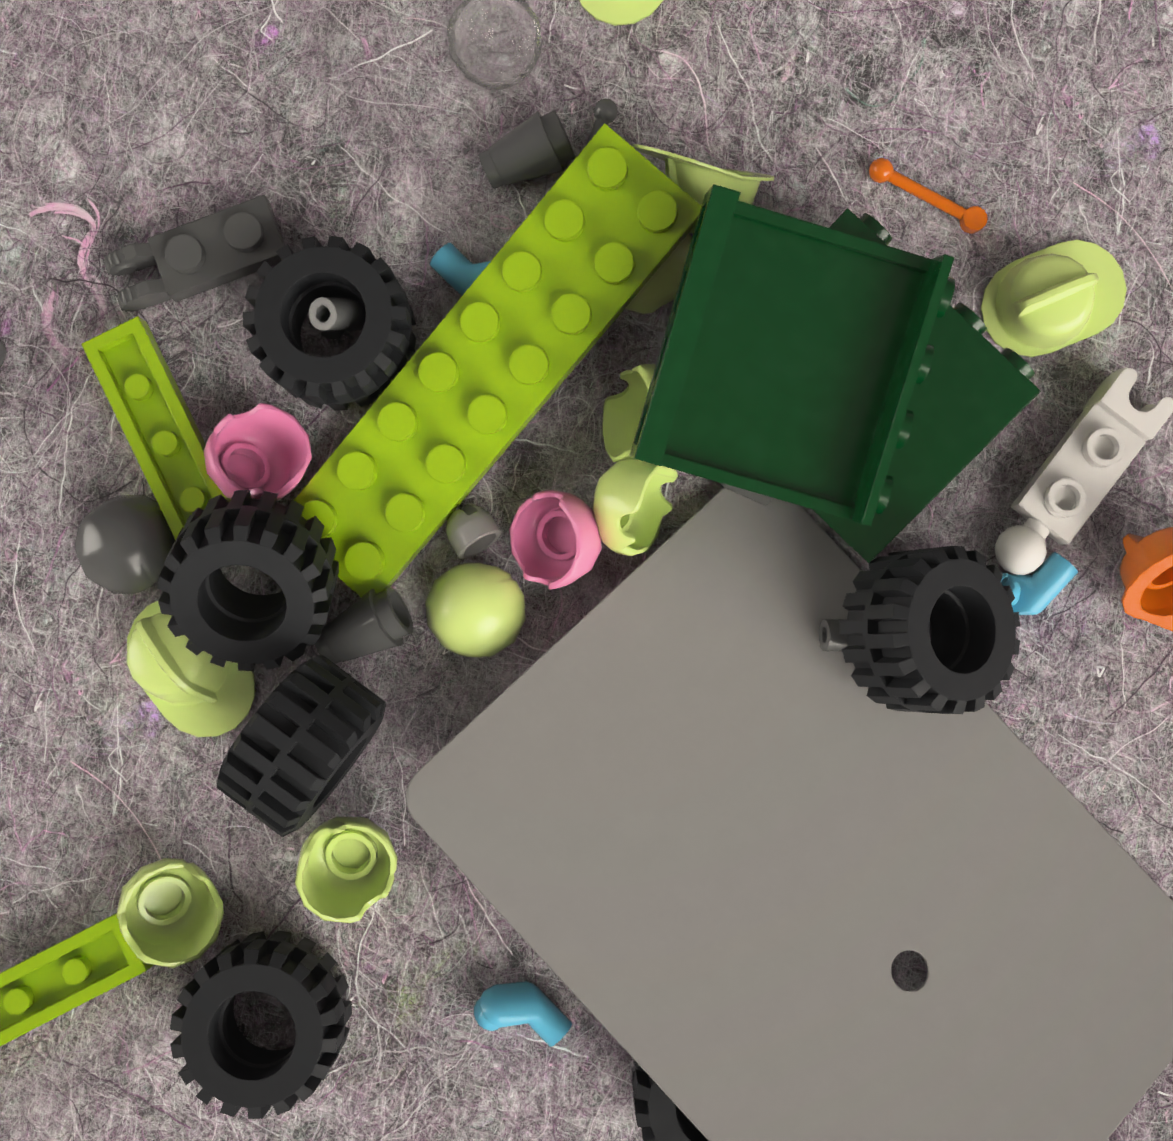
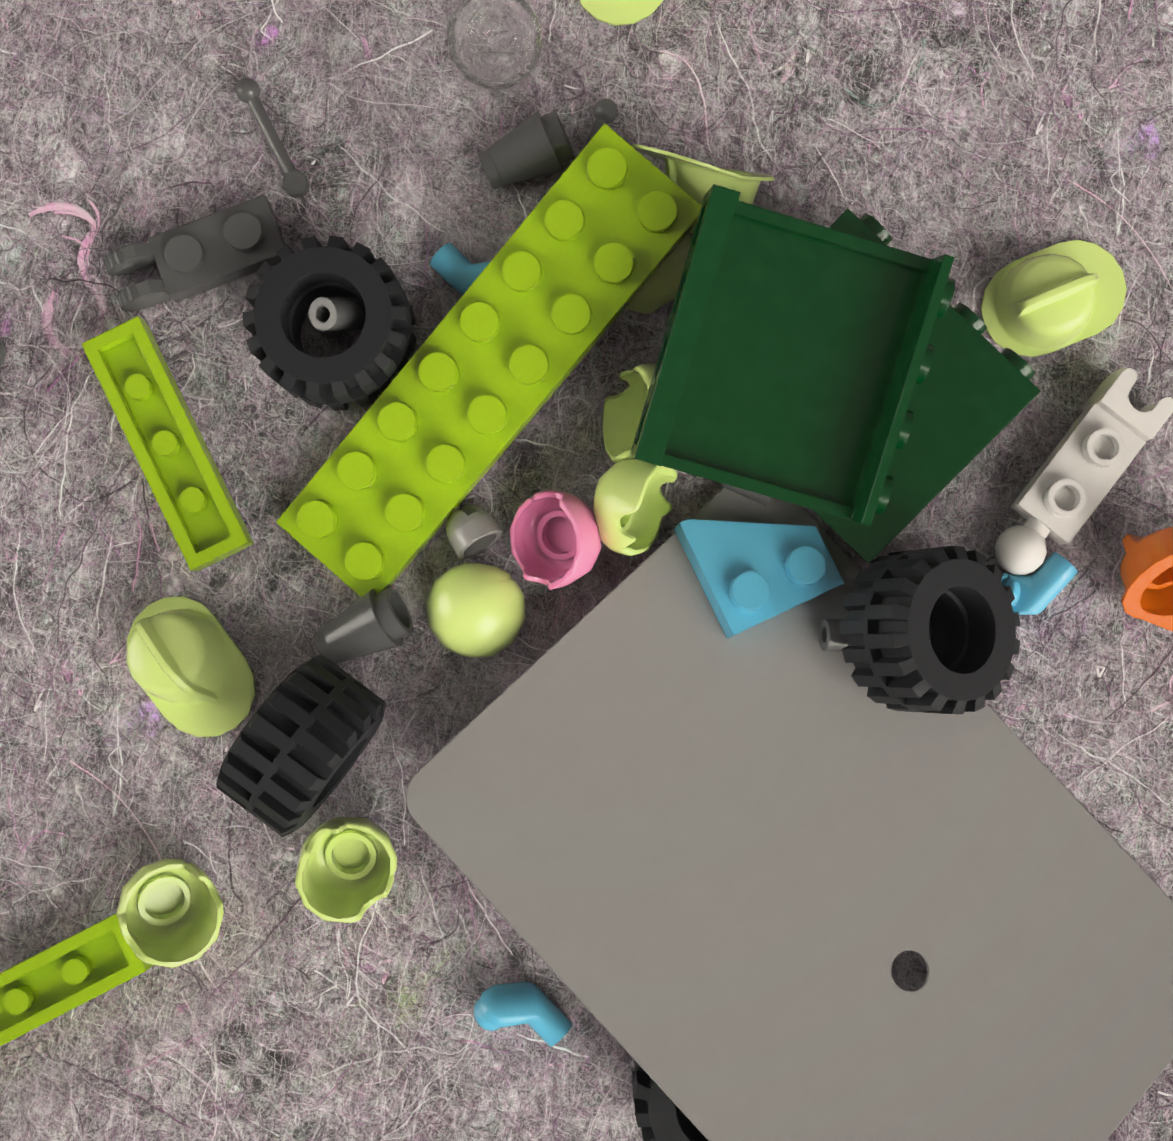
(124, 544): dark grey hair -> none
(231, 1065): black tyre -> none
(235, 622): black tyre -> none
(258, 452): bright pink hair -> none
(294, 180): none -> dark grey hinge
(756, 568): none -> medium azure wing
(970, 219): orange hinge -> none

